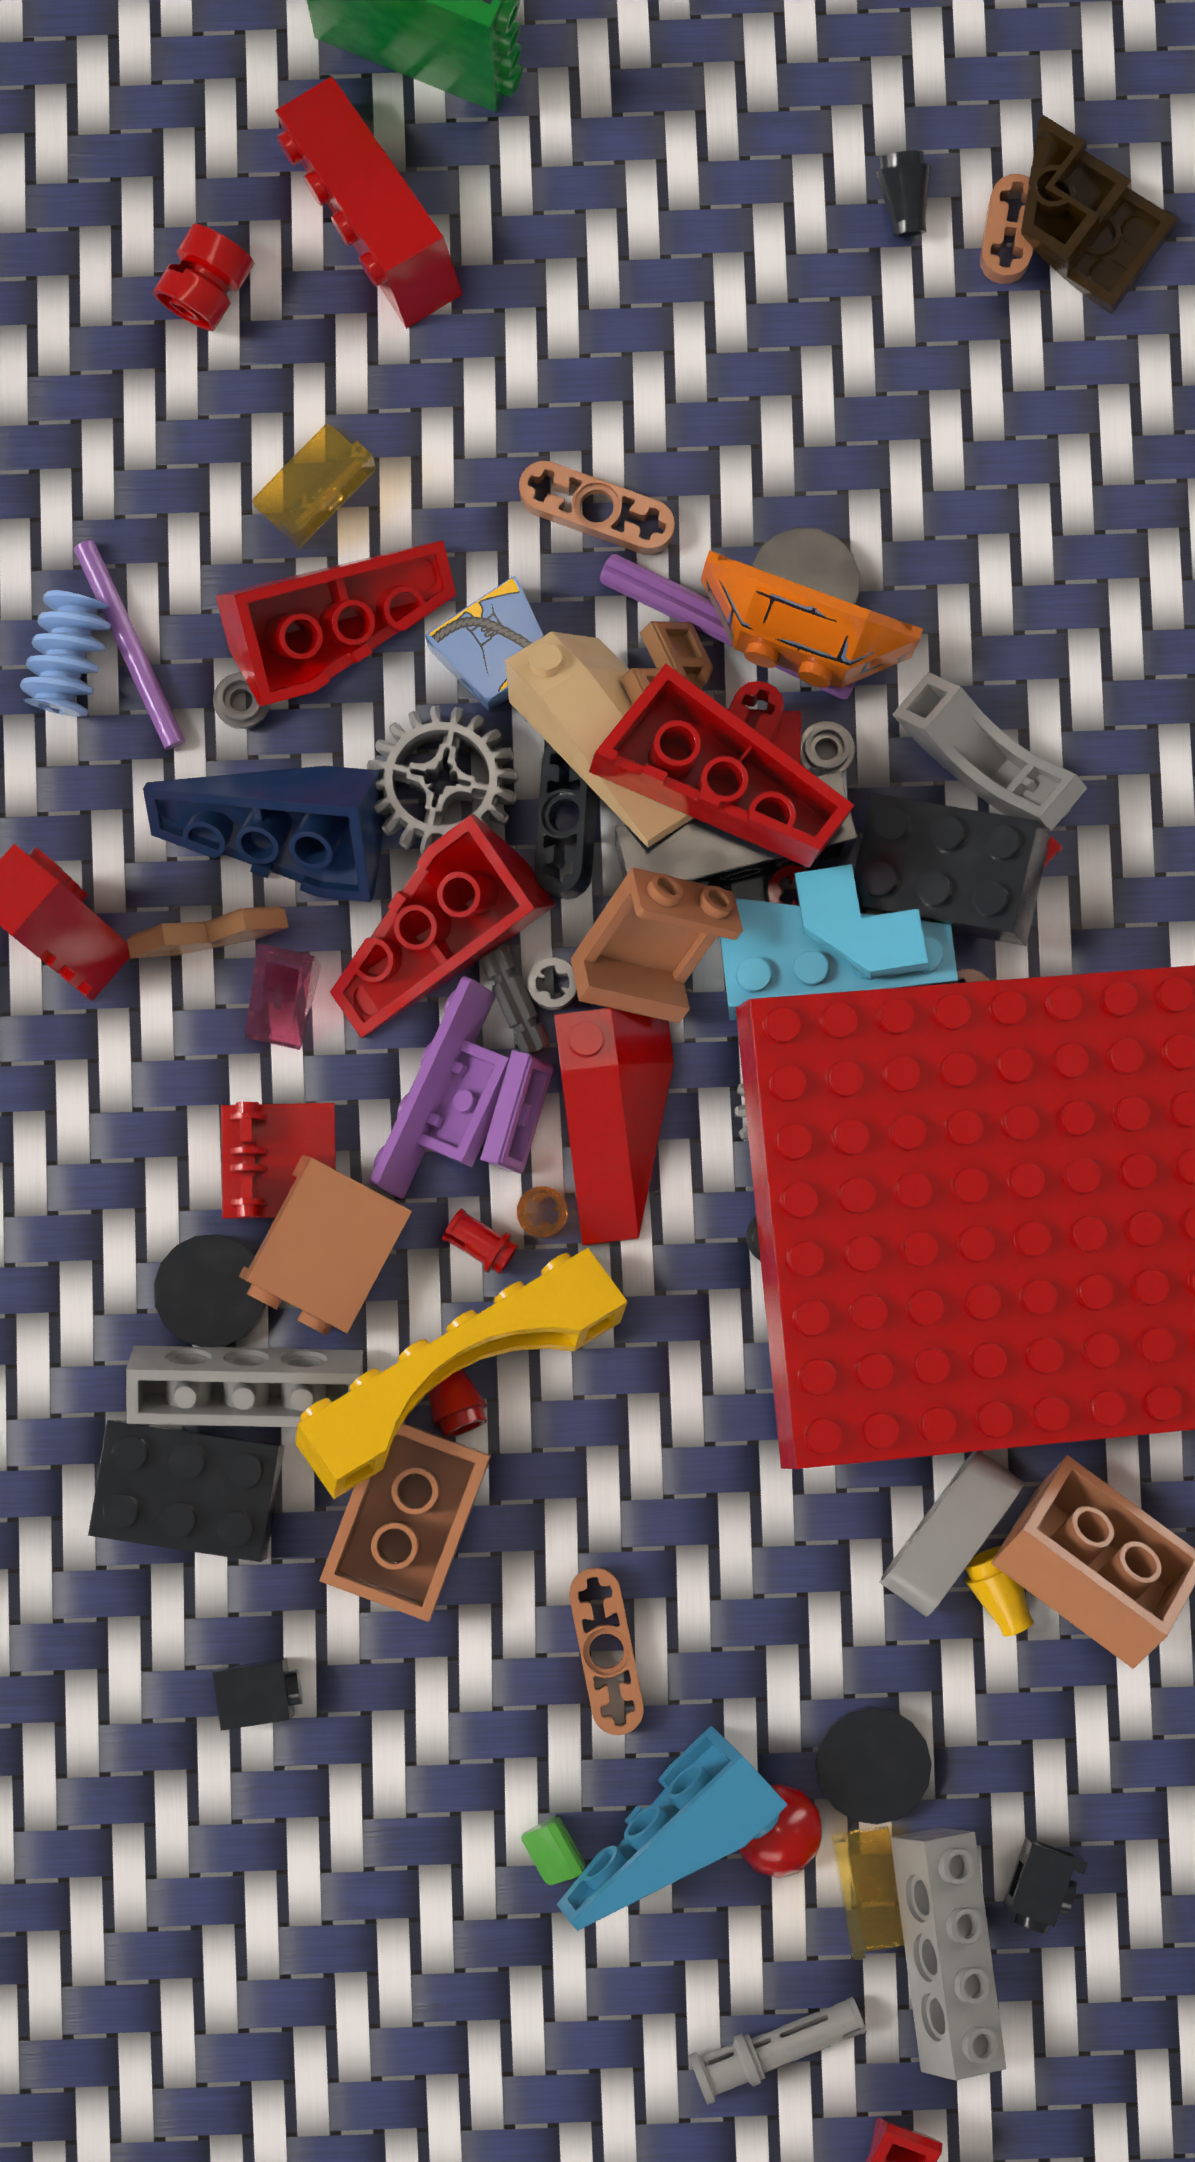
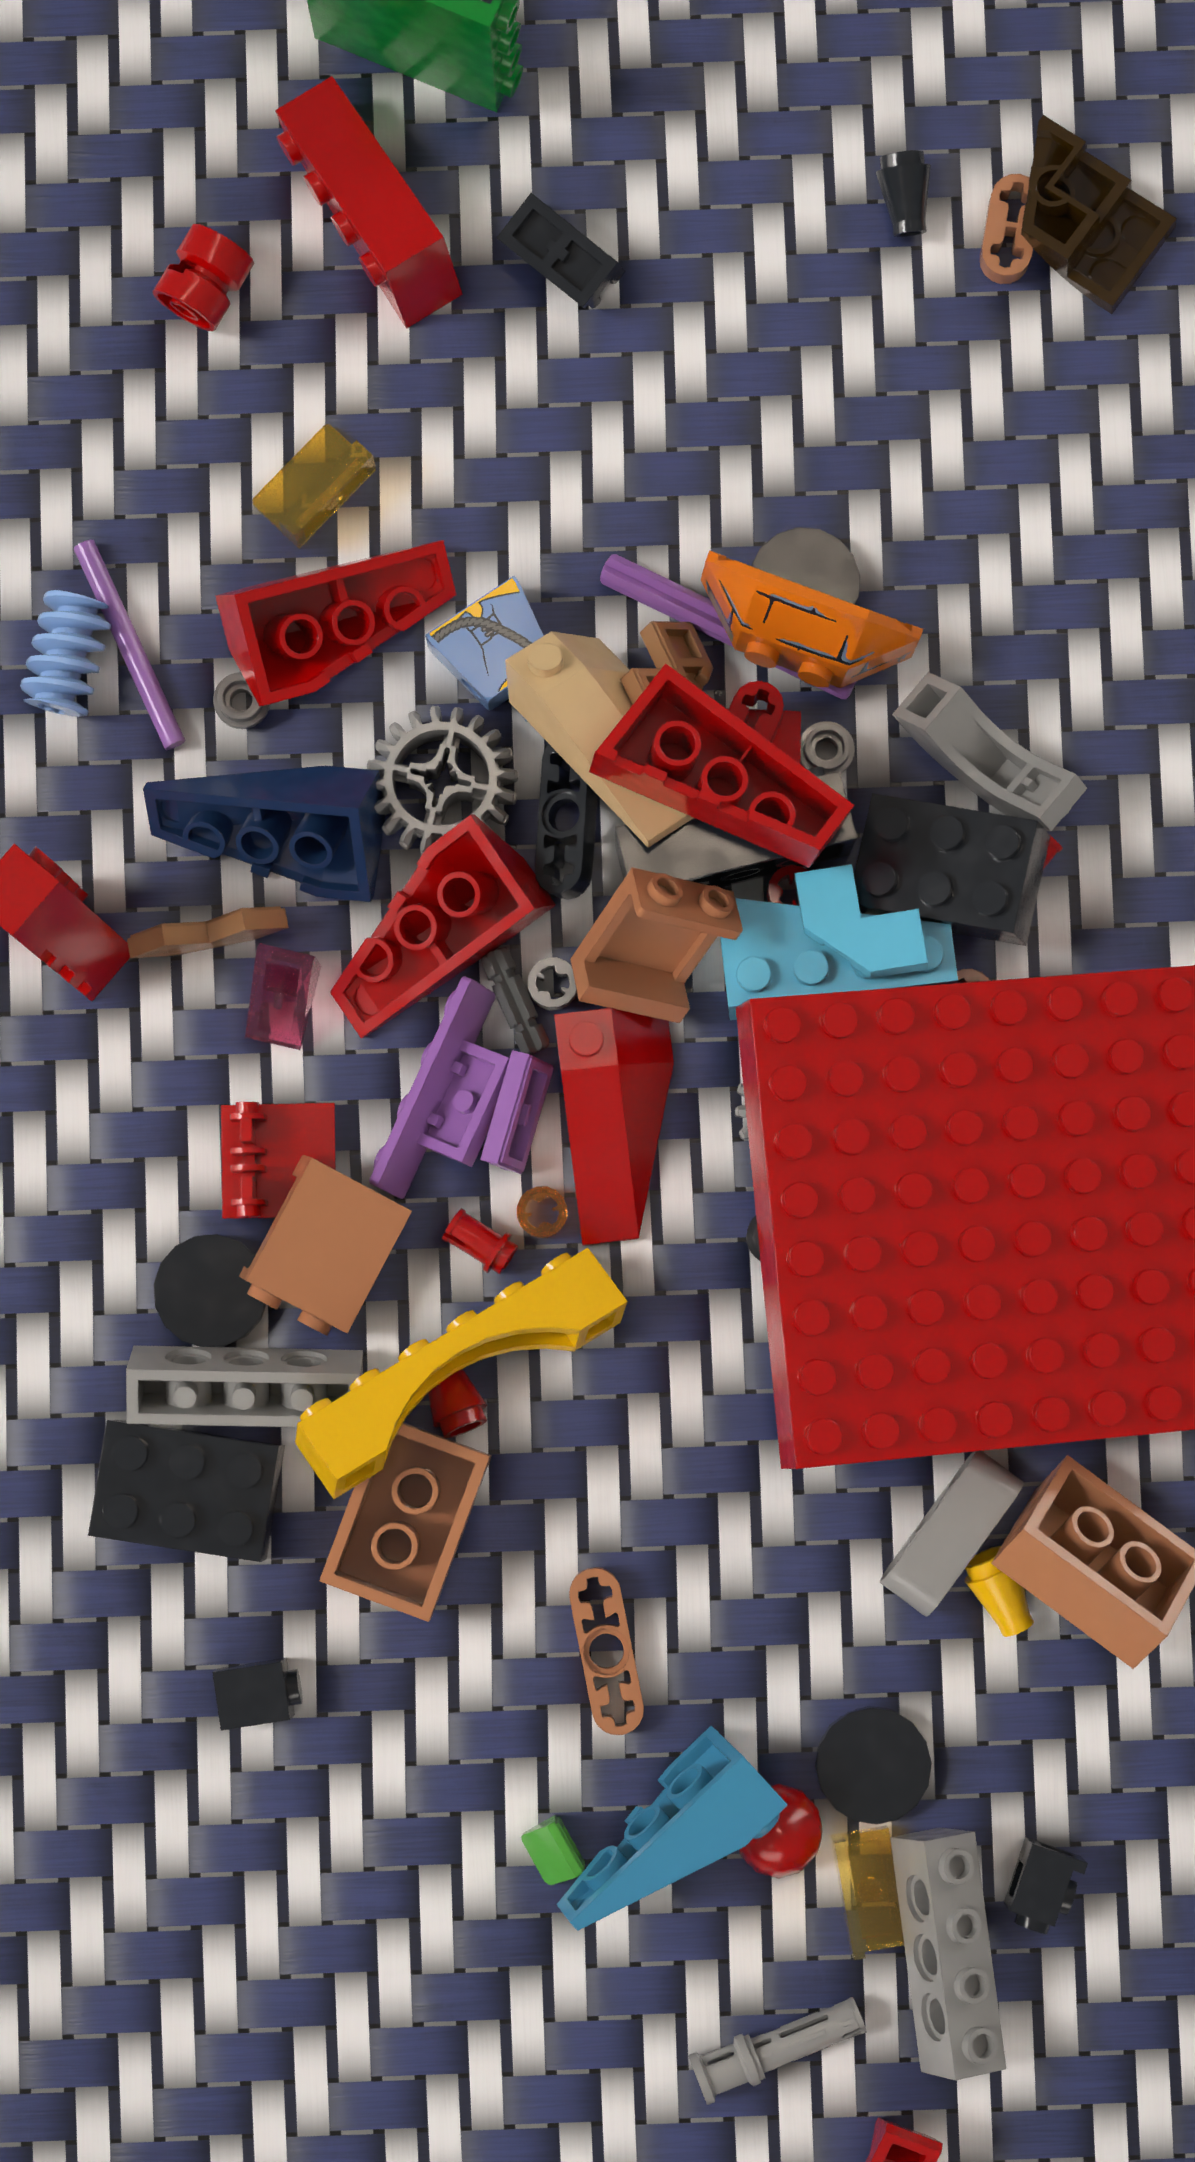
(553, 505): nougat beam -> none
(560, 252): none -> black hinge

